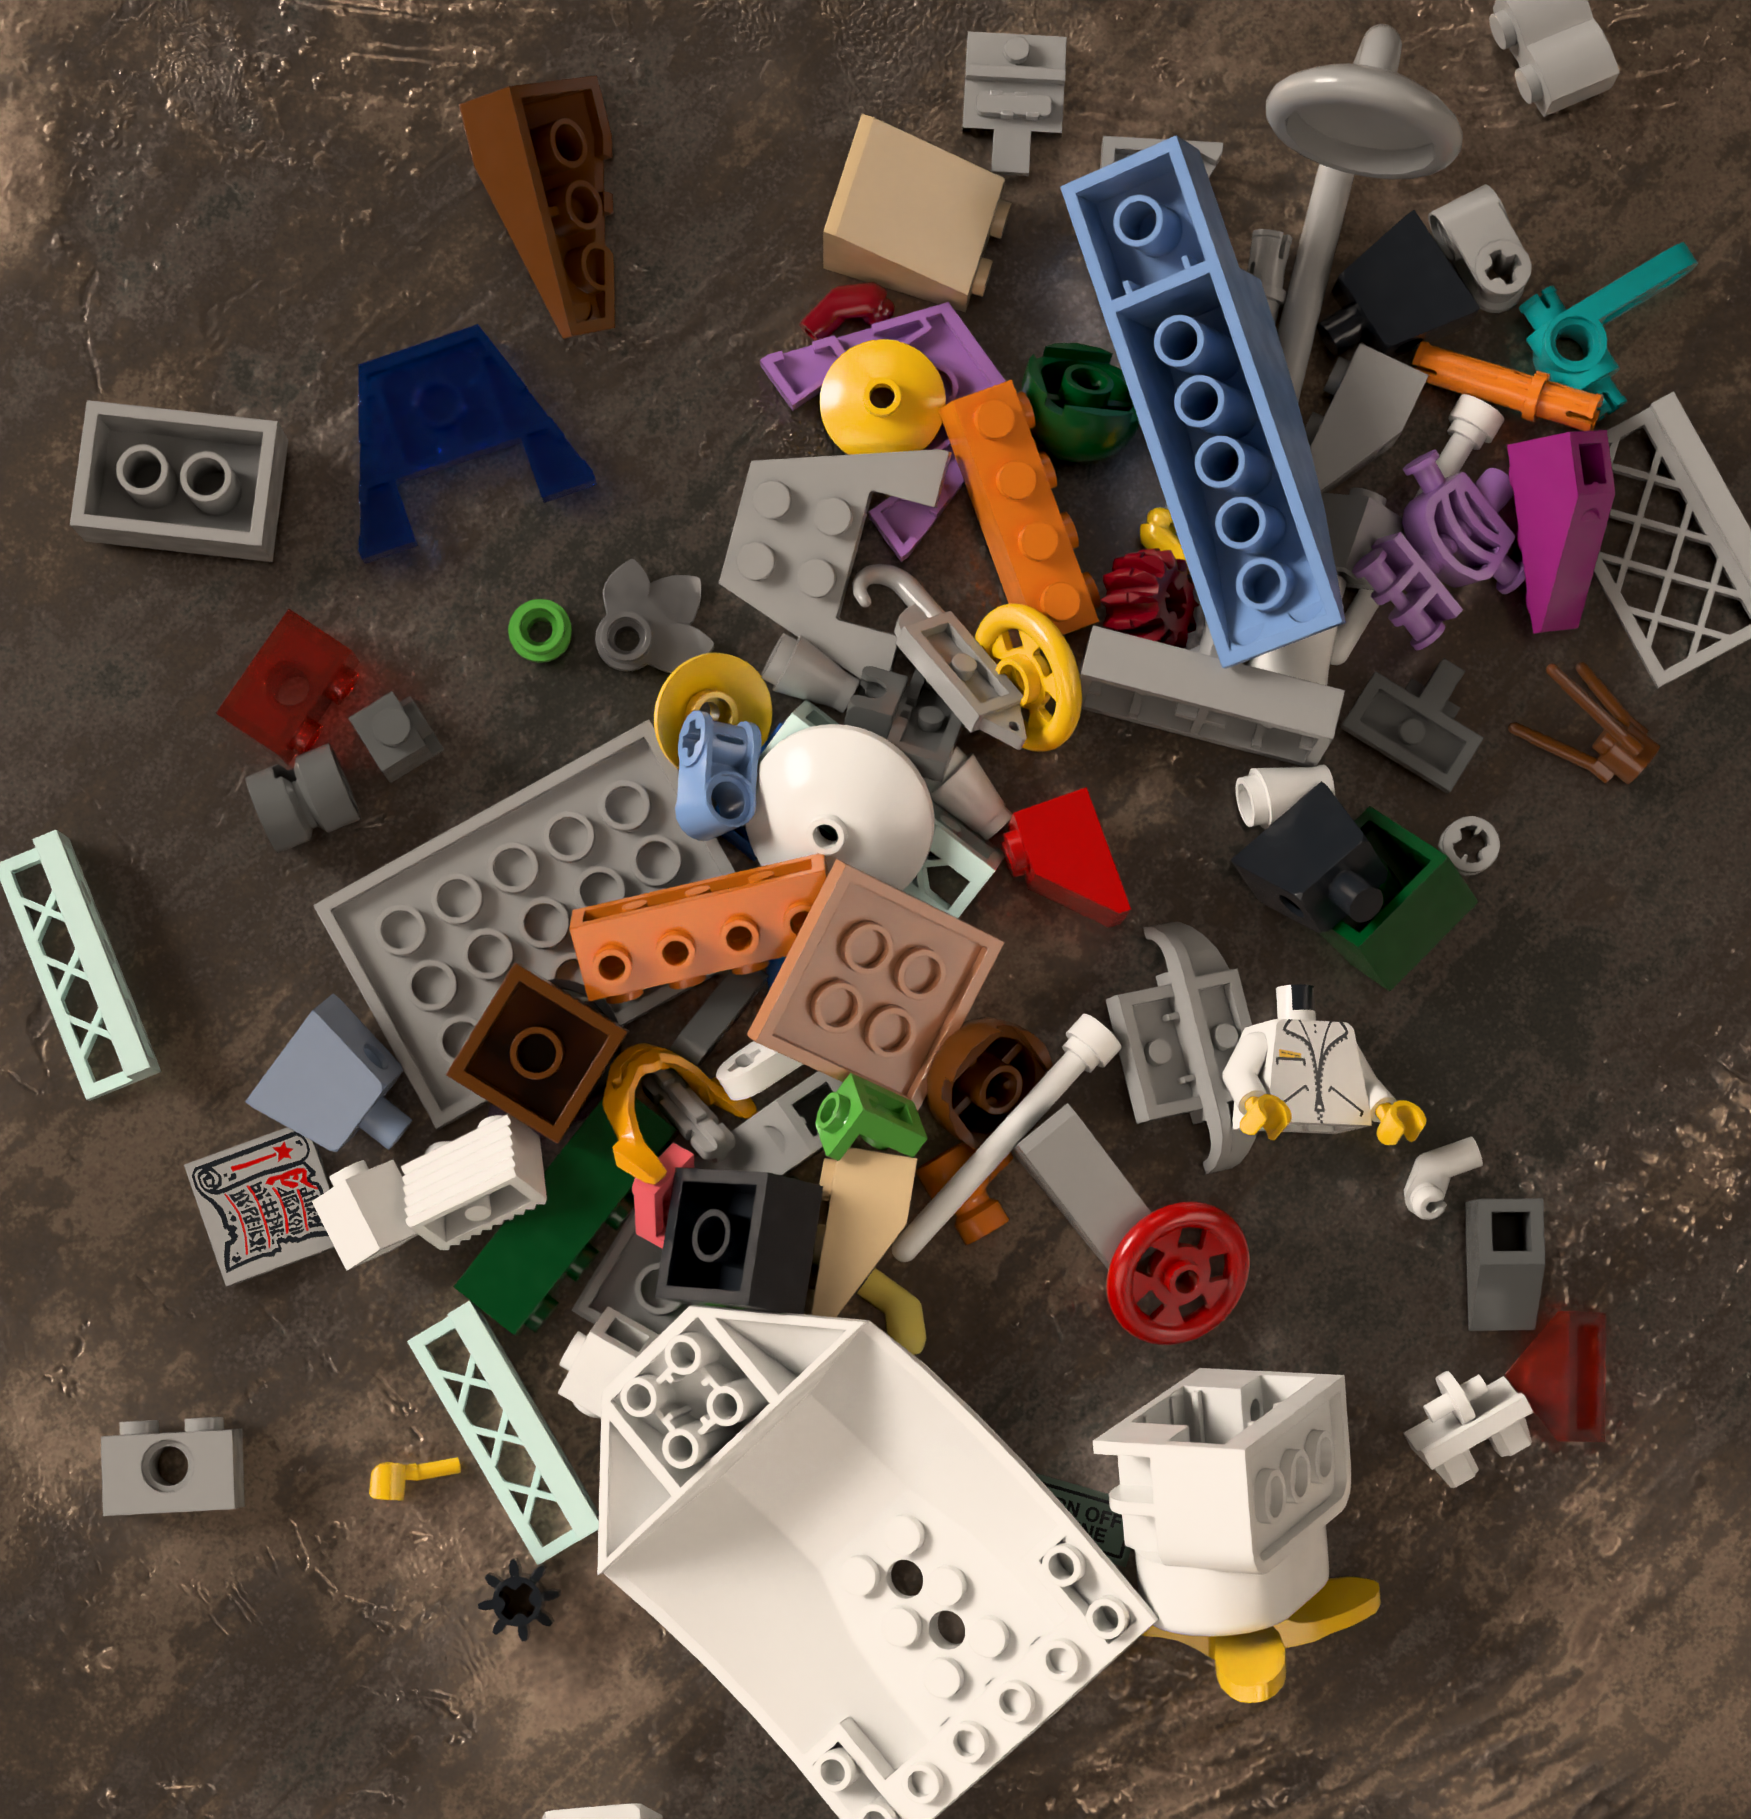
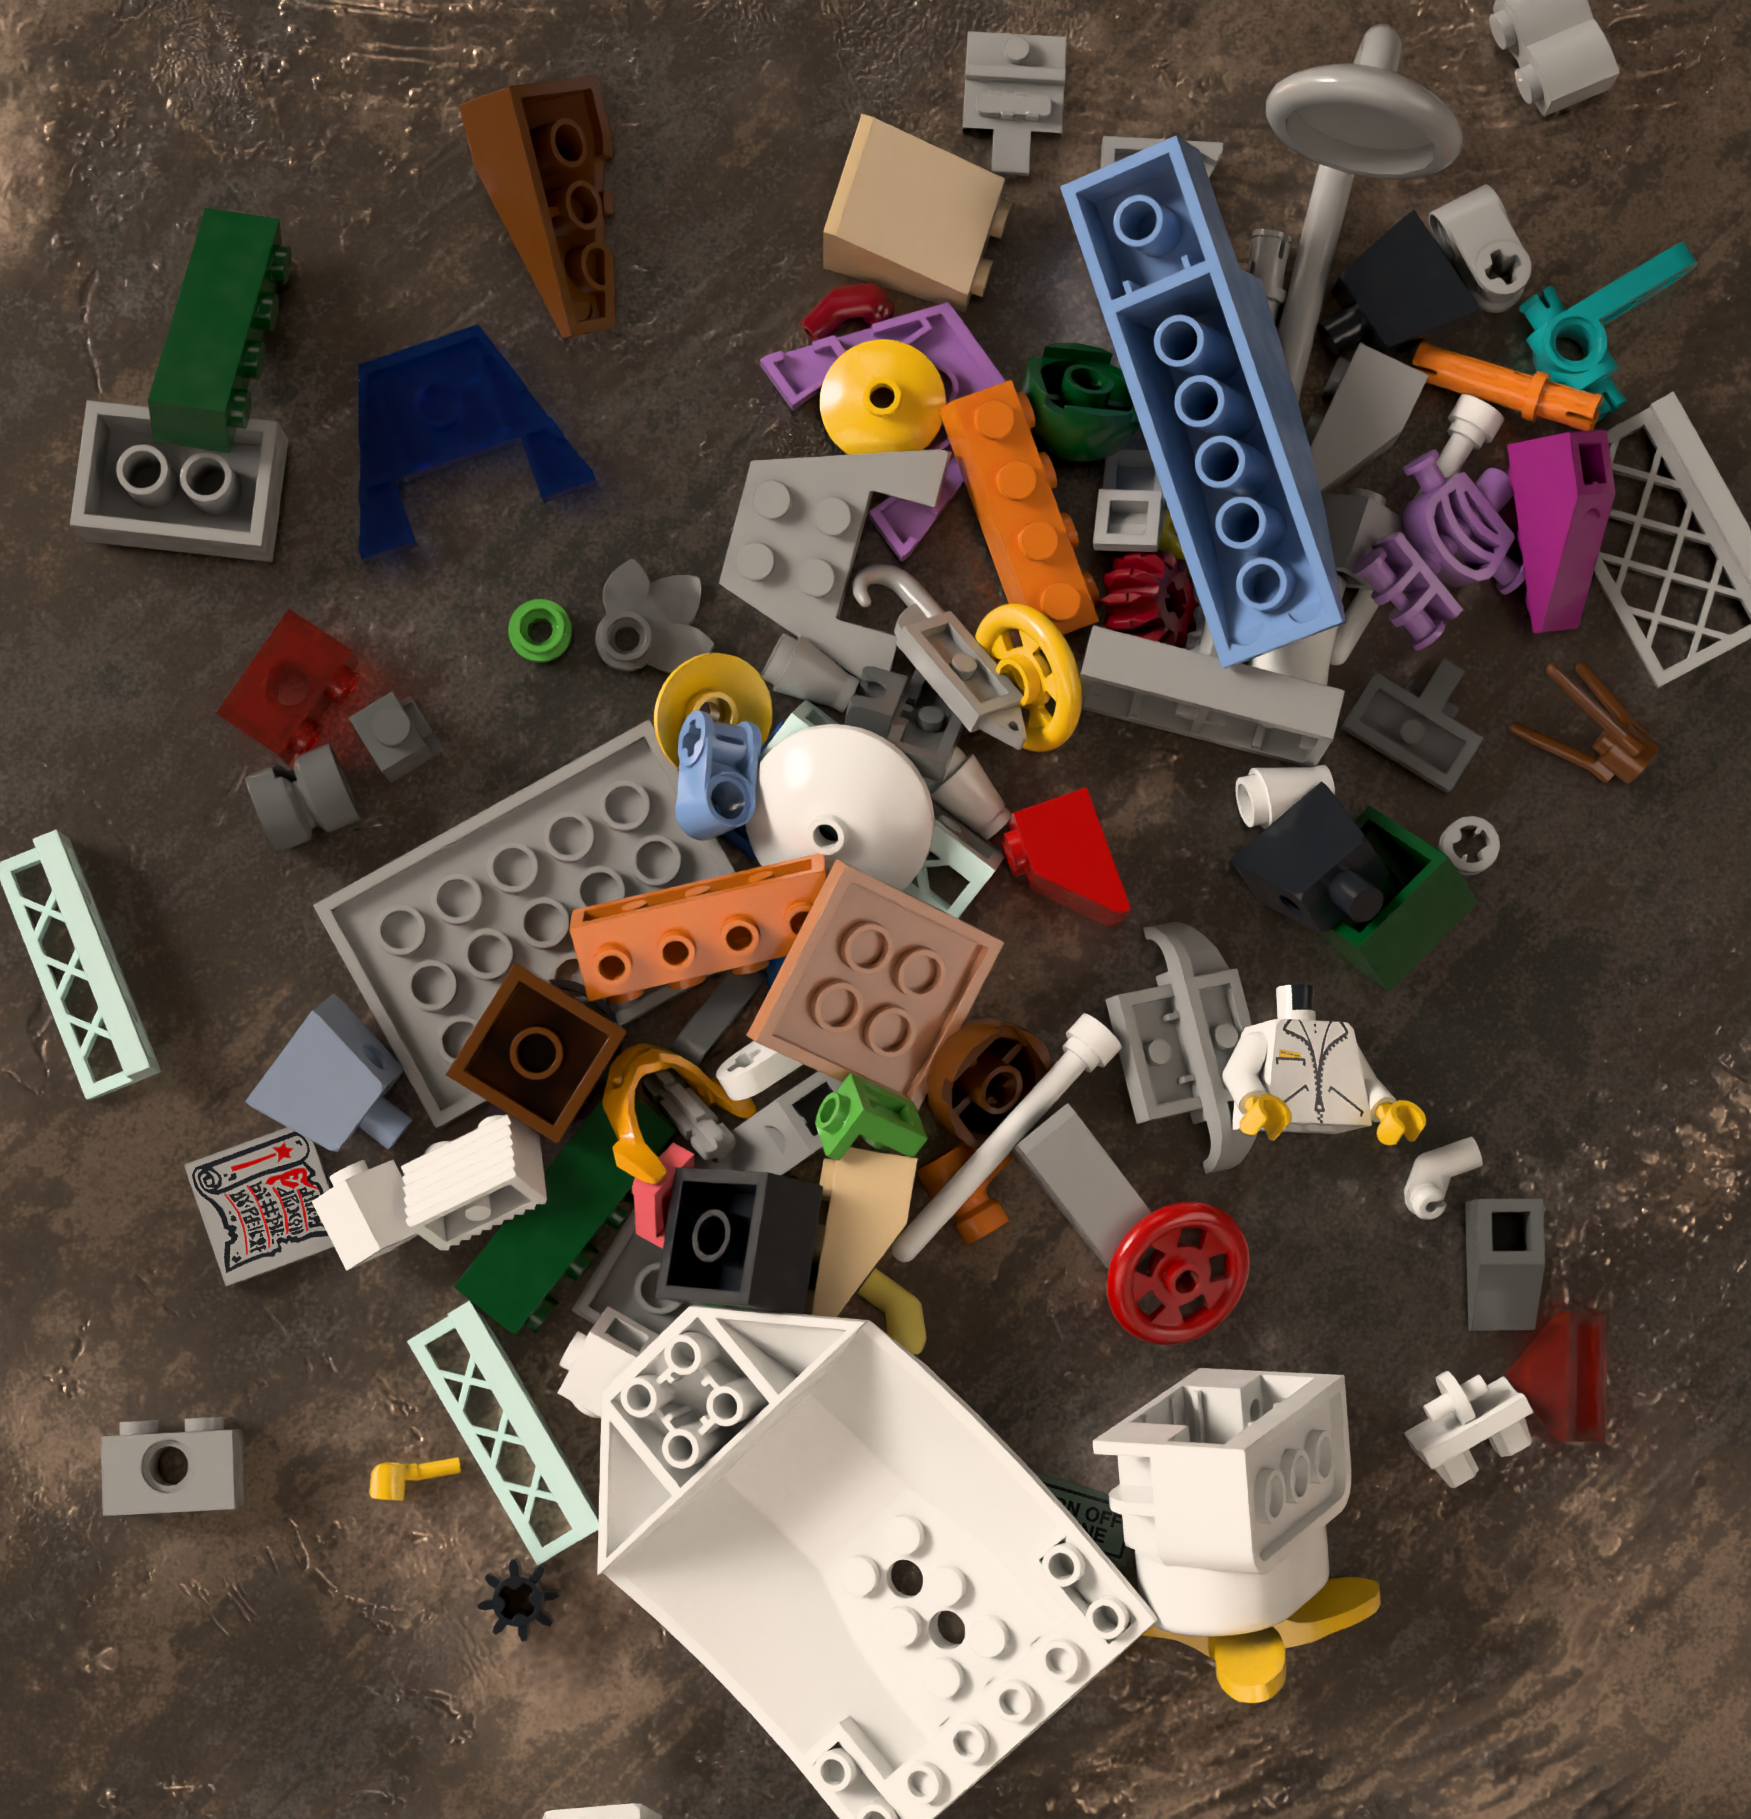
(218, 331): none -> dark green brick
(1130, 504): none -> light grey slope

